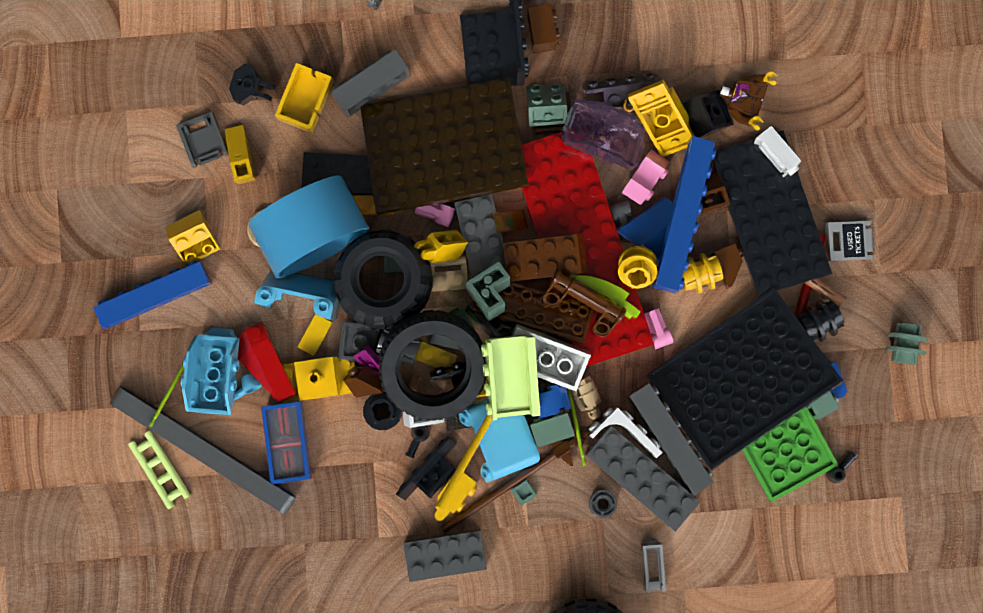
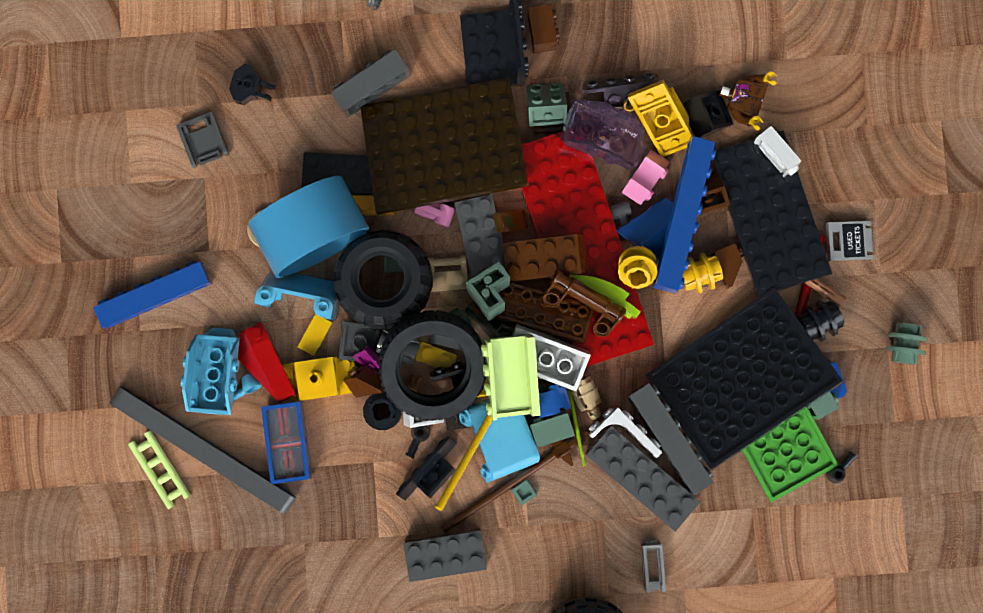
(166, 396): lime piece -> none
(192, 237): yellow slope -> none
(239, 155): yellow slope -> none
(304, 98): yellow piece -> none
(442, 246): yellow hinge -> none
(464, 487): yellow hinge -> none
(611, 500): dark grey wheel -> none
(659, 332): bright pink piece -> none

